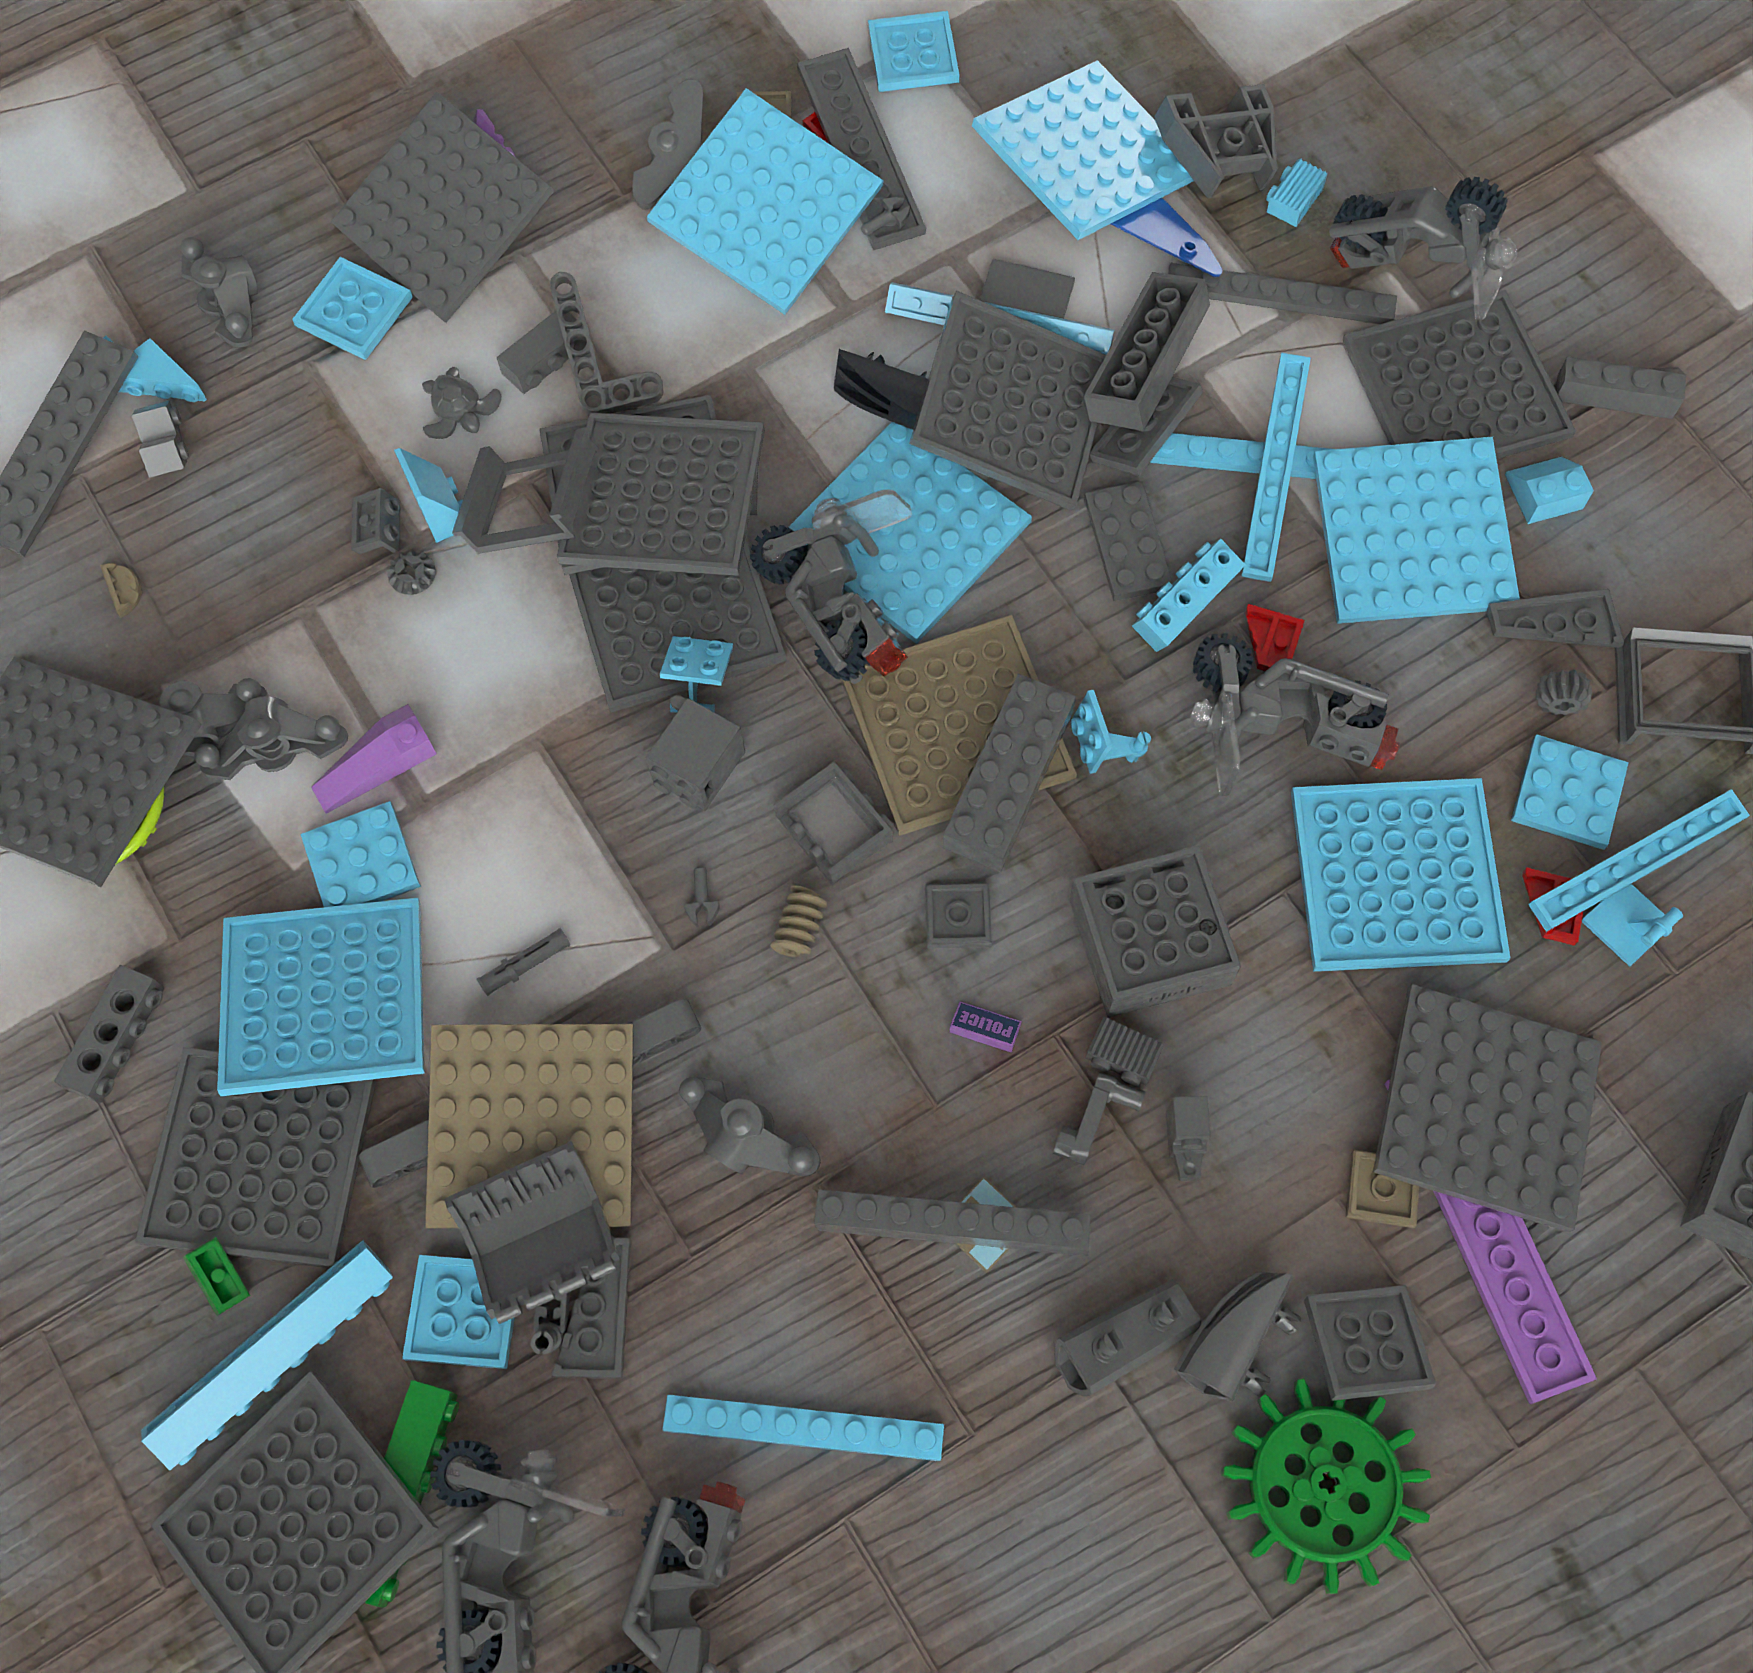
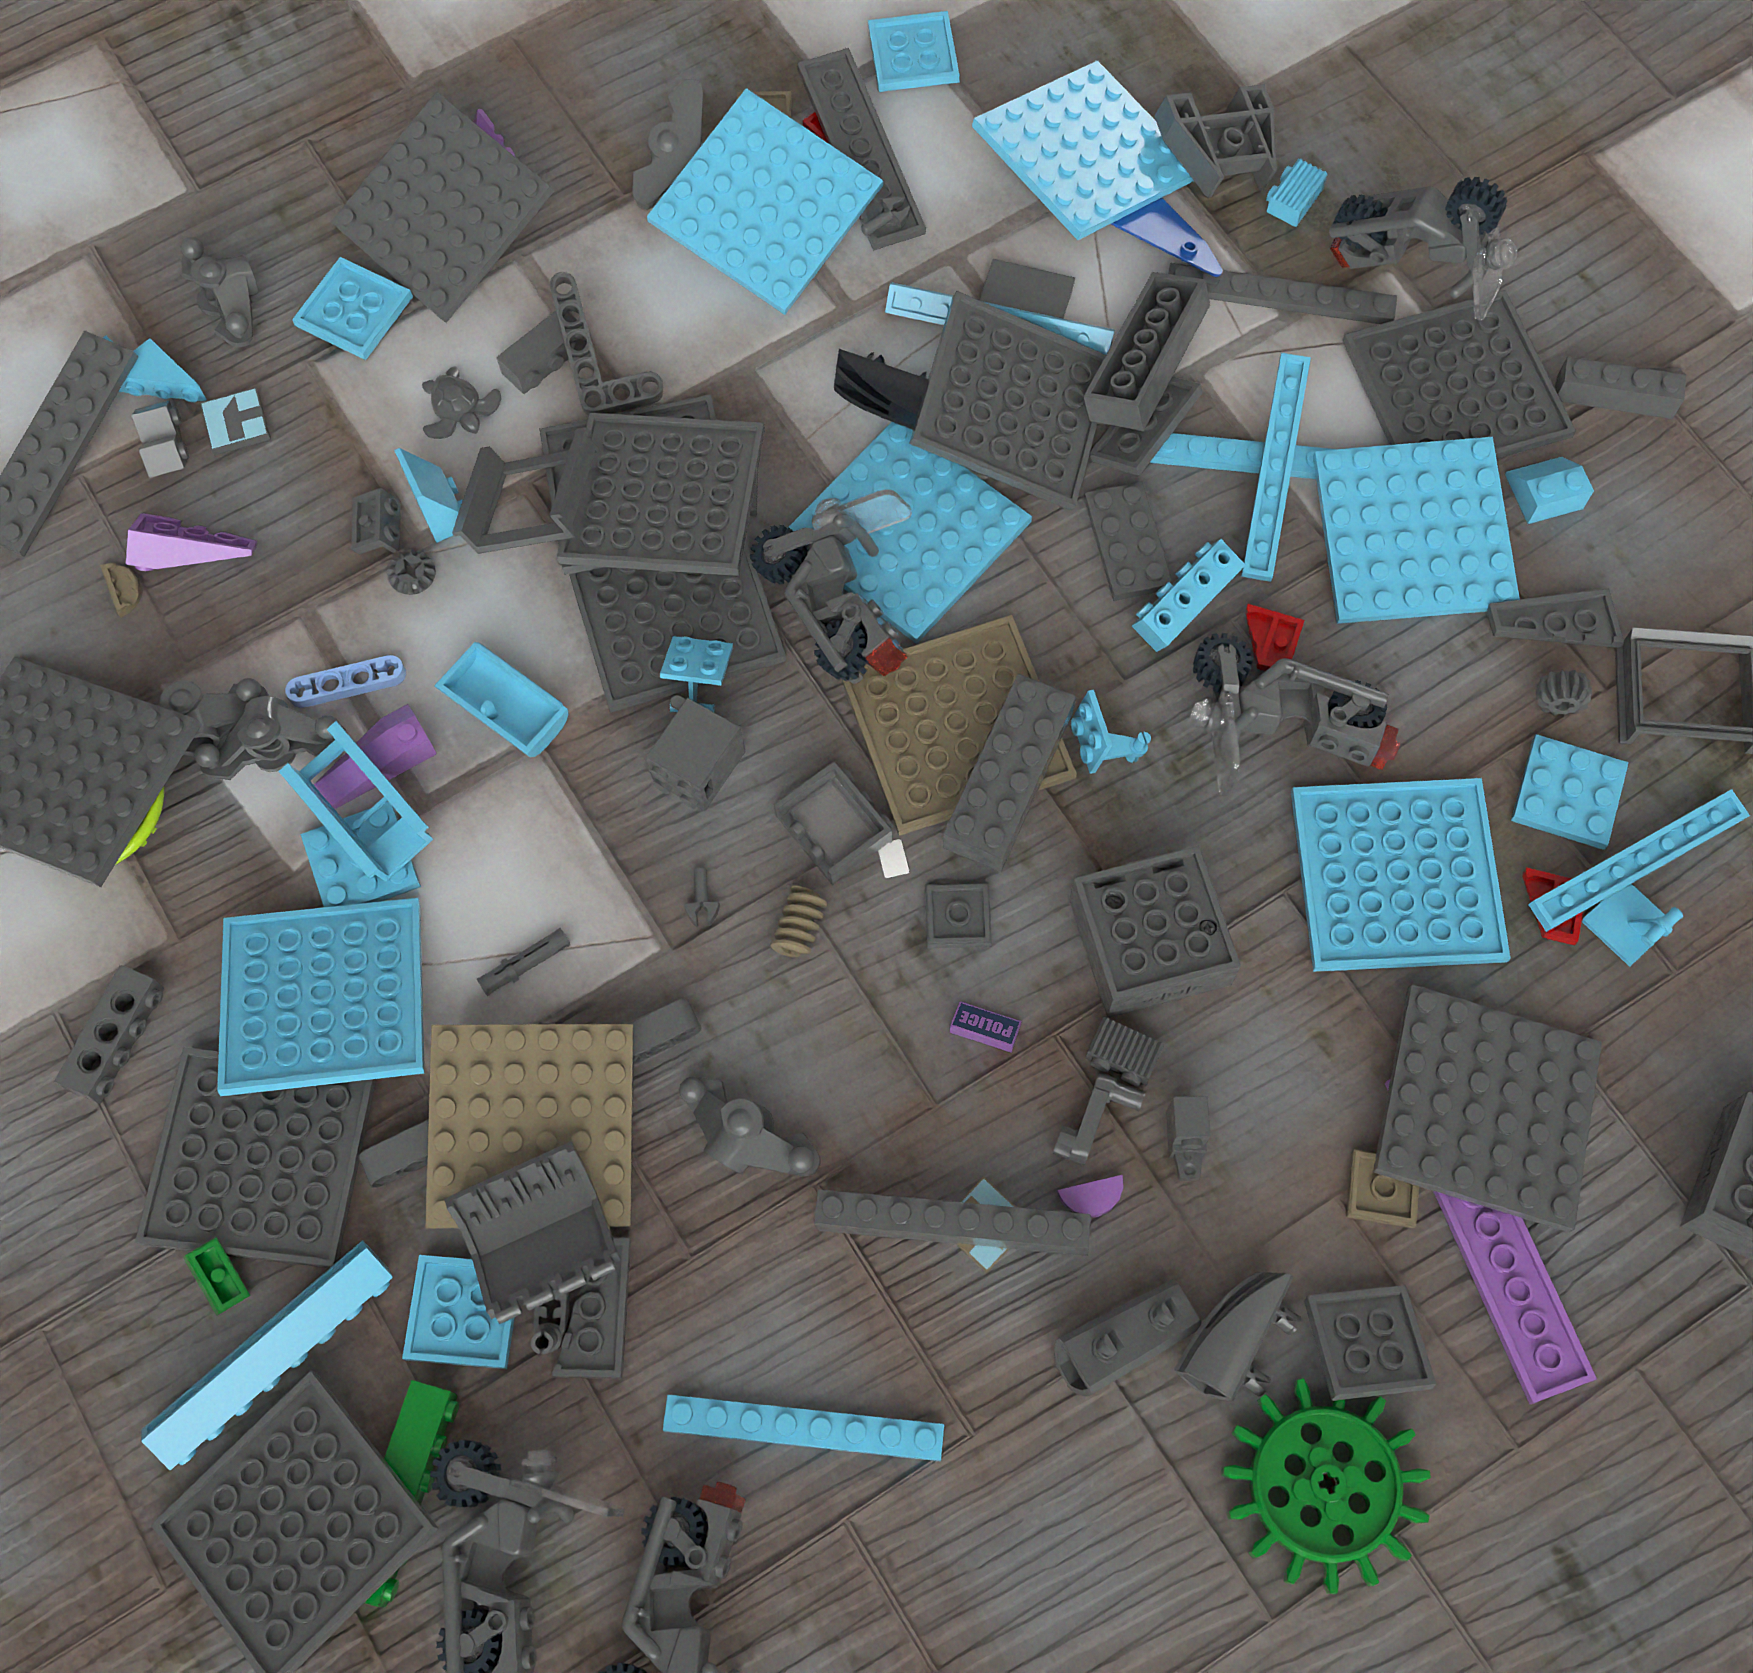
(164, 543): none -> wedge
(235, 421): none -> tile
(346, 685): none -> light blue beam
(392, 848): none -> medium azure piece
(504, 699): none -> medium azure container
(893, 859): none -> white sticker
(1093, 1197): none -> medium lavender tile

